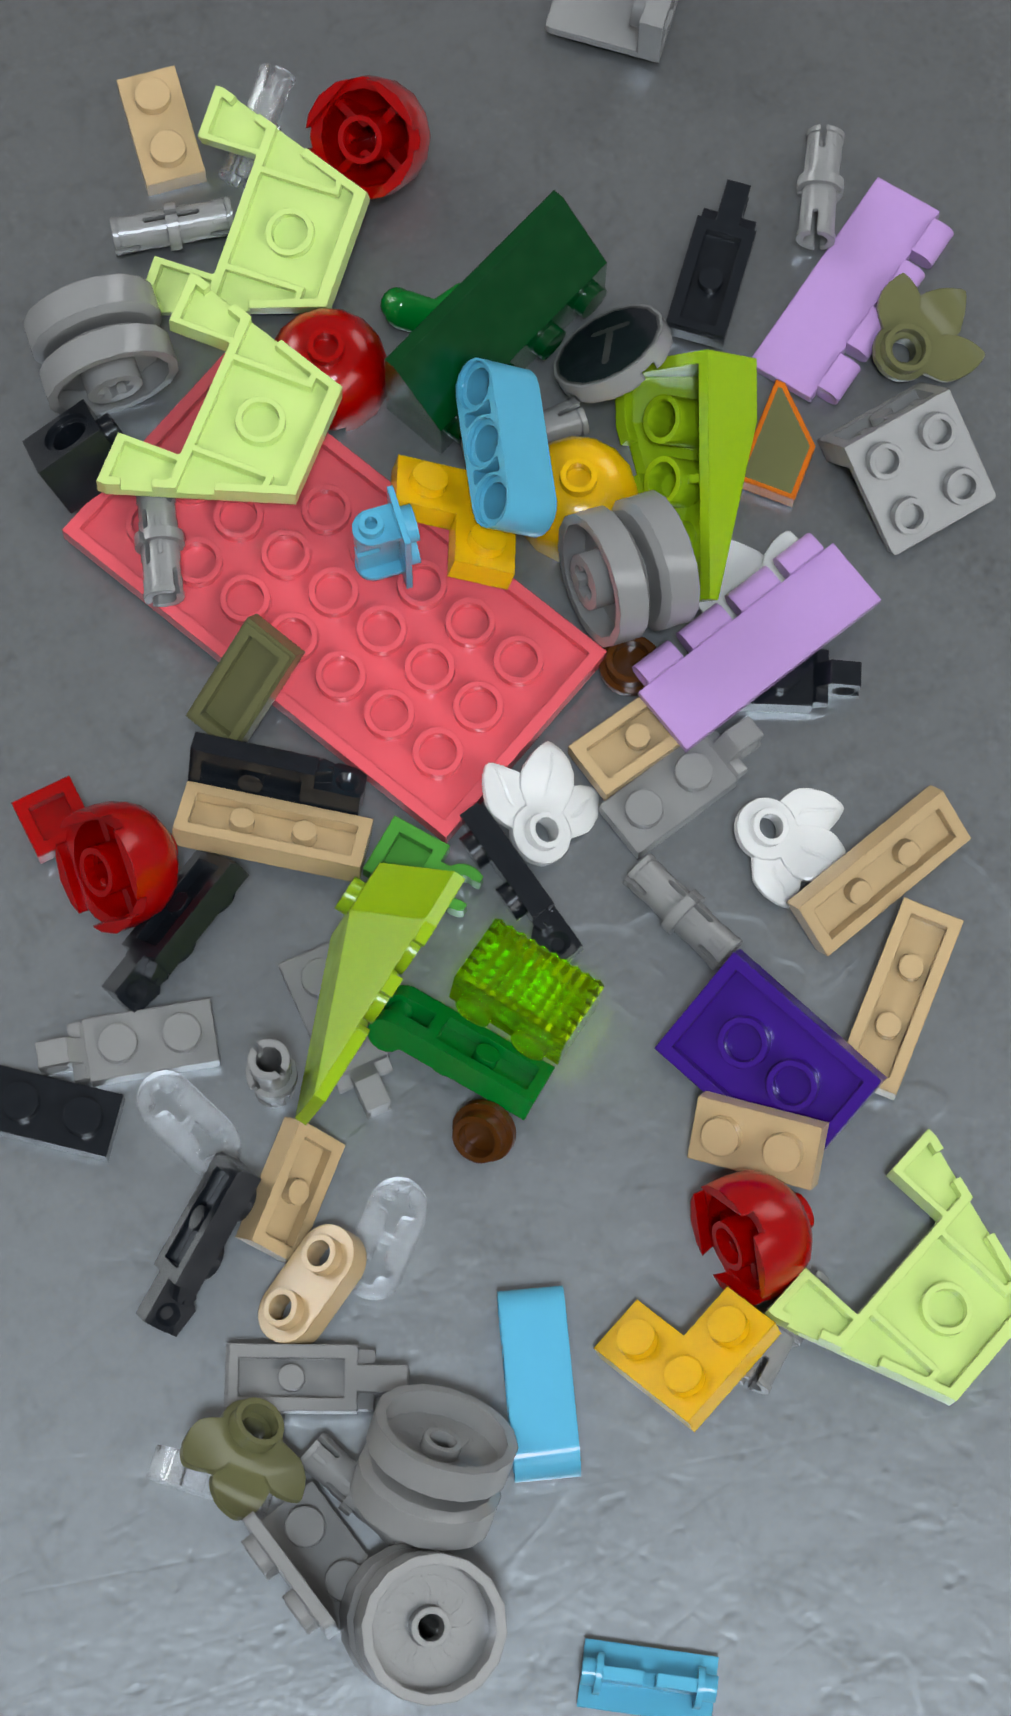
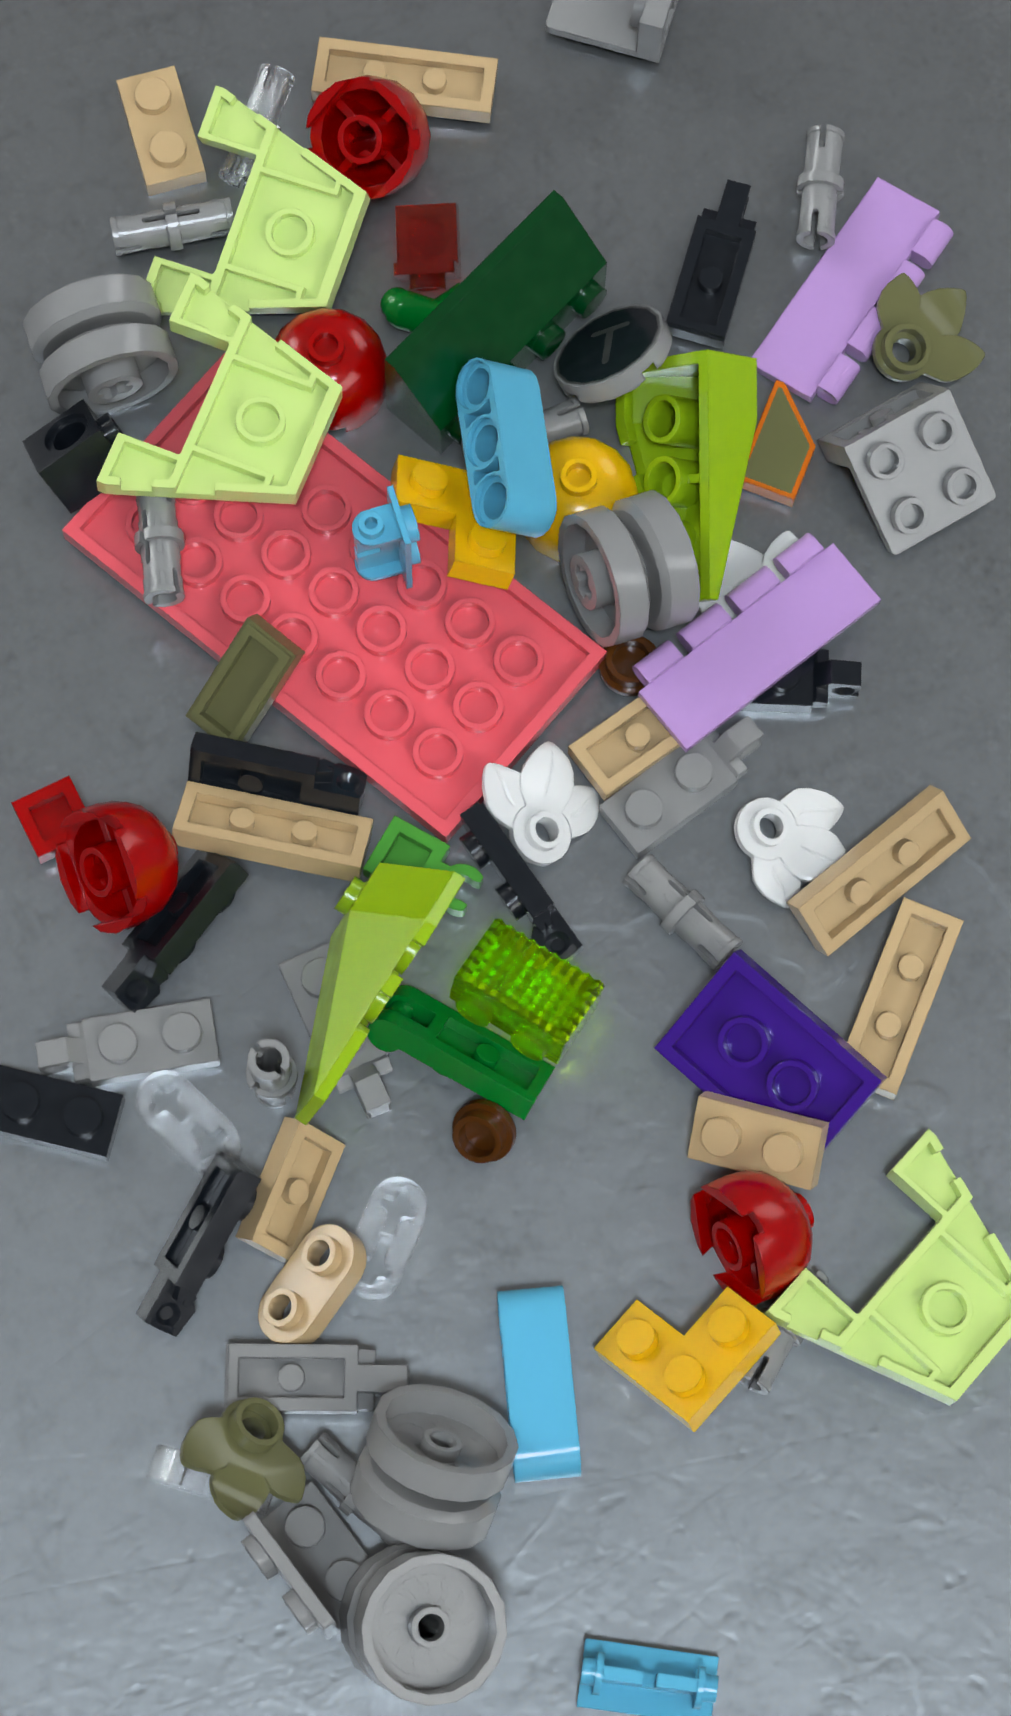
(427, 245): none -> clear red bracket
(442, 81): none -> tan plate

